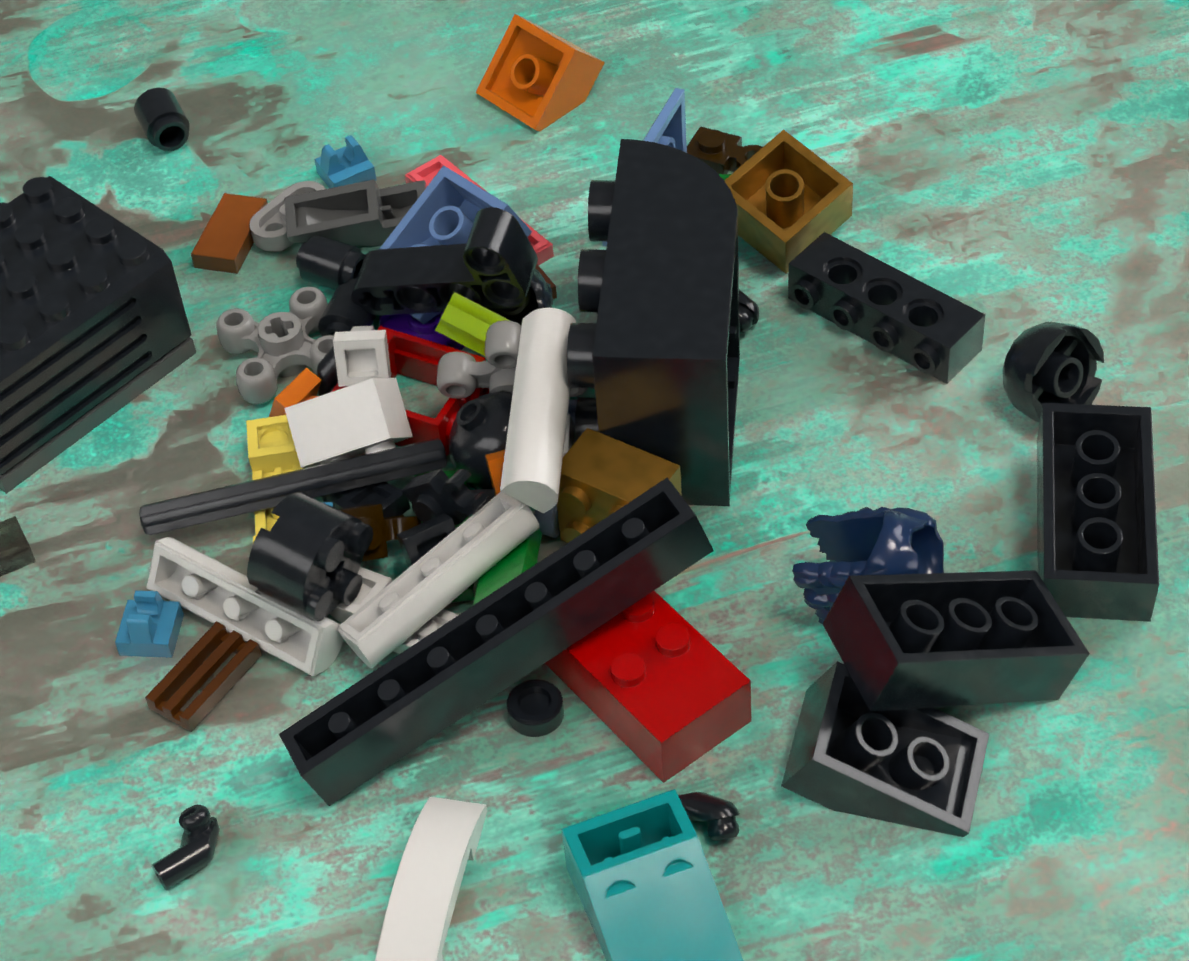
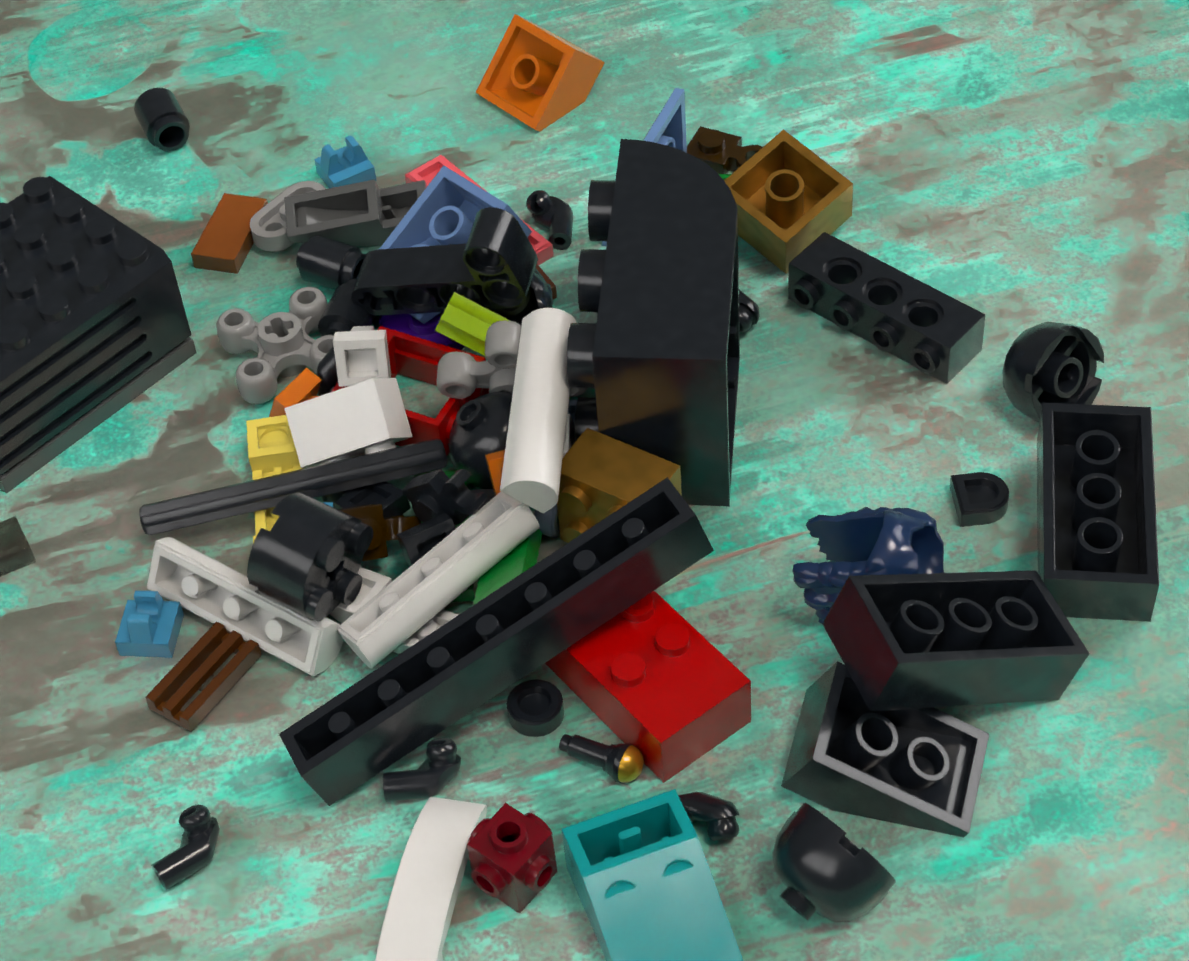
(429, 777): none -> black arm
(512, 856): none -> dark red brick
(554, 215): none -> black arm
(620, 761): none -> black piece
(826, 869): none -> black cylinder
(979, 498): none -> black tile

